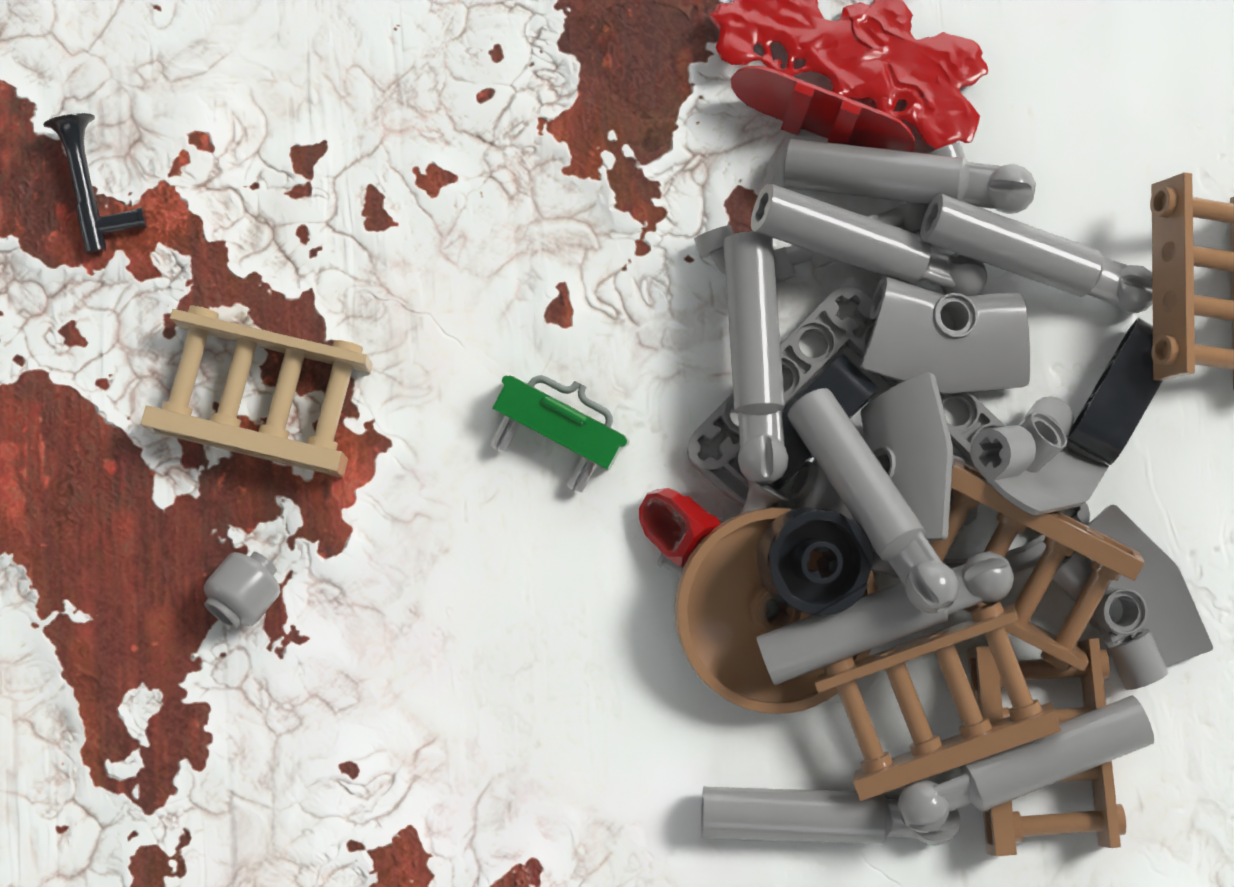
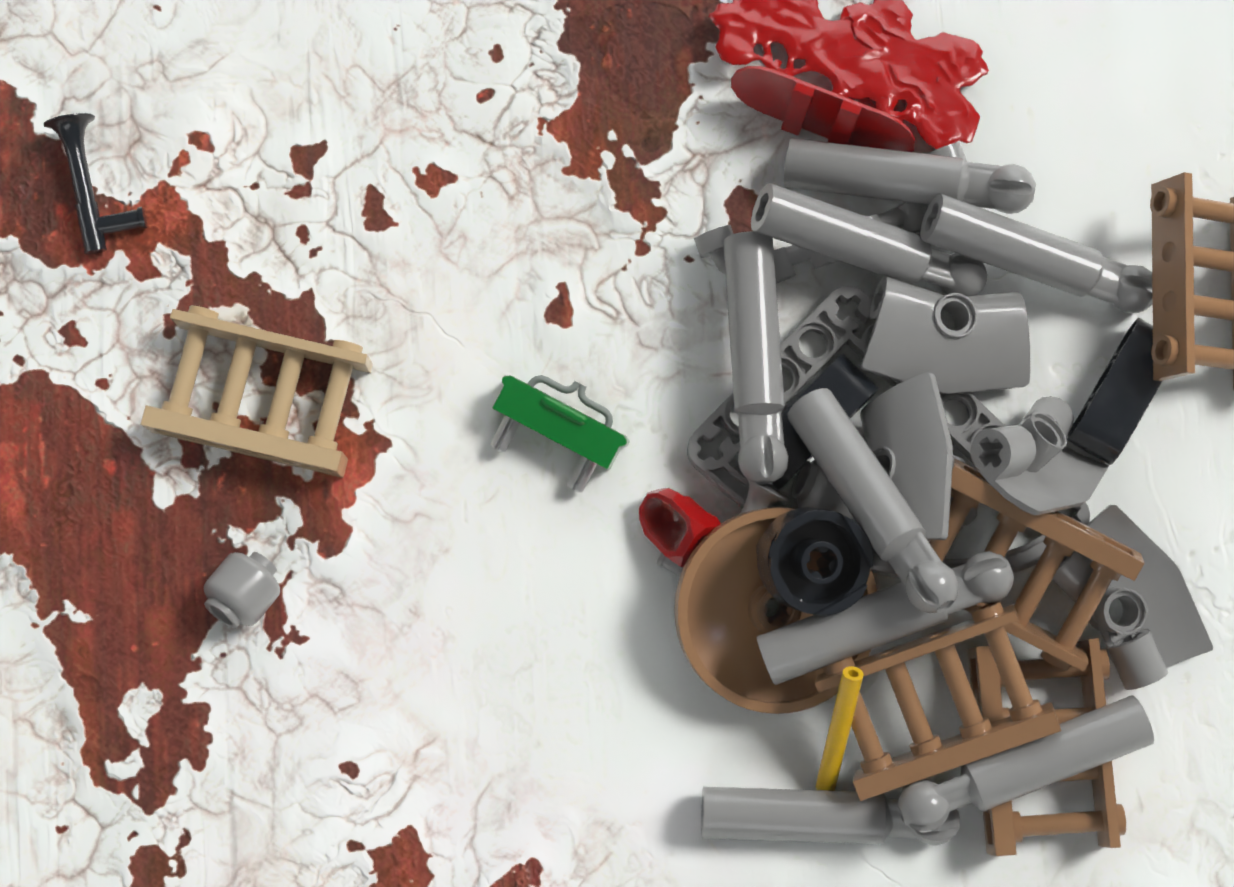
(839, 728): none -> yellow piece

